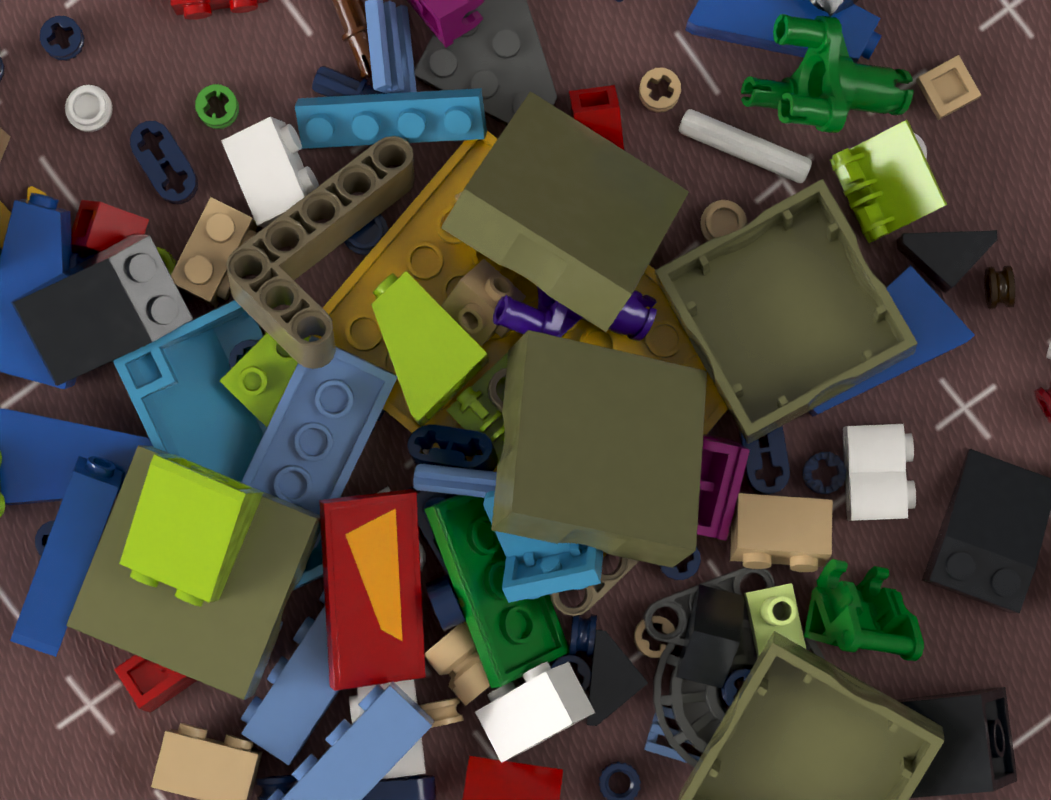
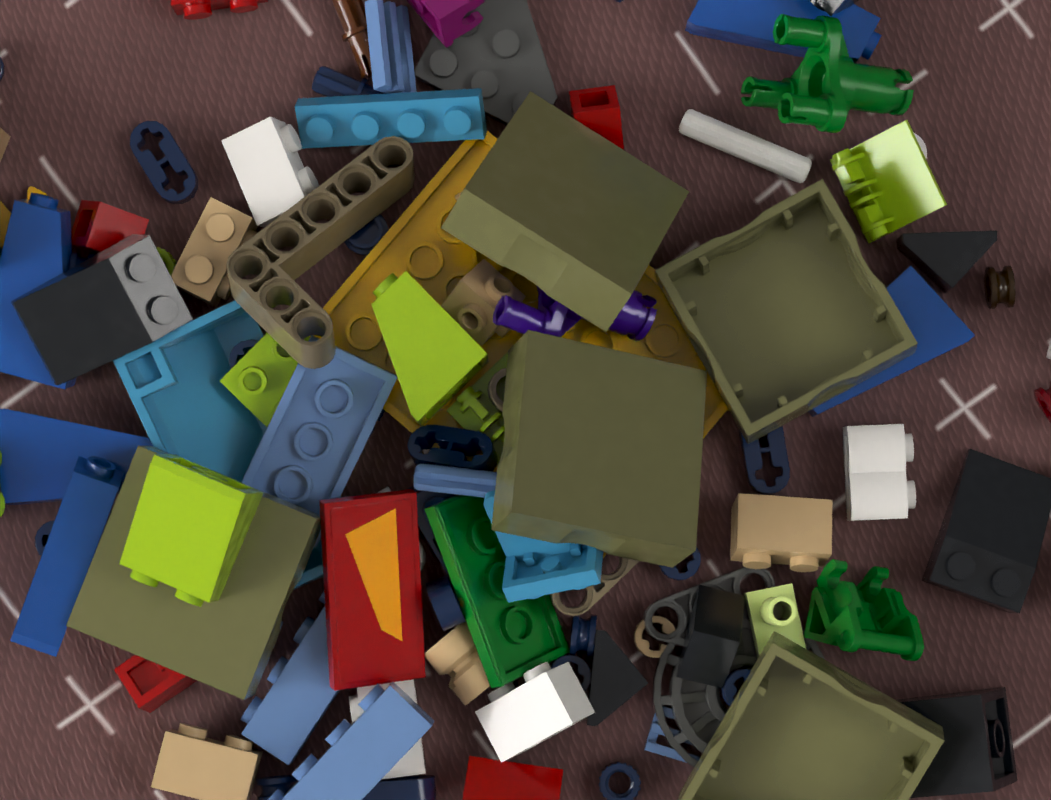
(67, 24): dark blue bush -> none
(88, 108): white plate -> none
(231, 107): bright green bush -> none
(443, 711): tan bush -> none
(664, 103): tan bush -> none
(720, 484): magenta hinge -> none
(722, 219): tan plate -> none
(831, 461): dark blue bush -> none
(948, 87): tan plate -> none

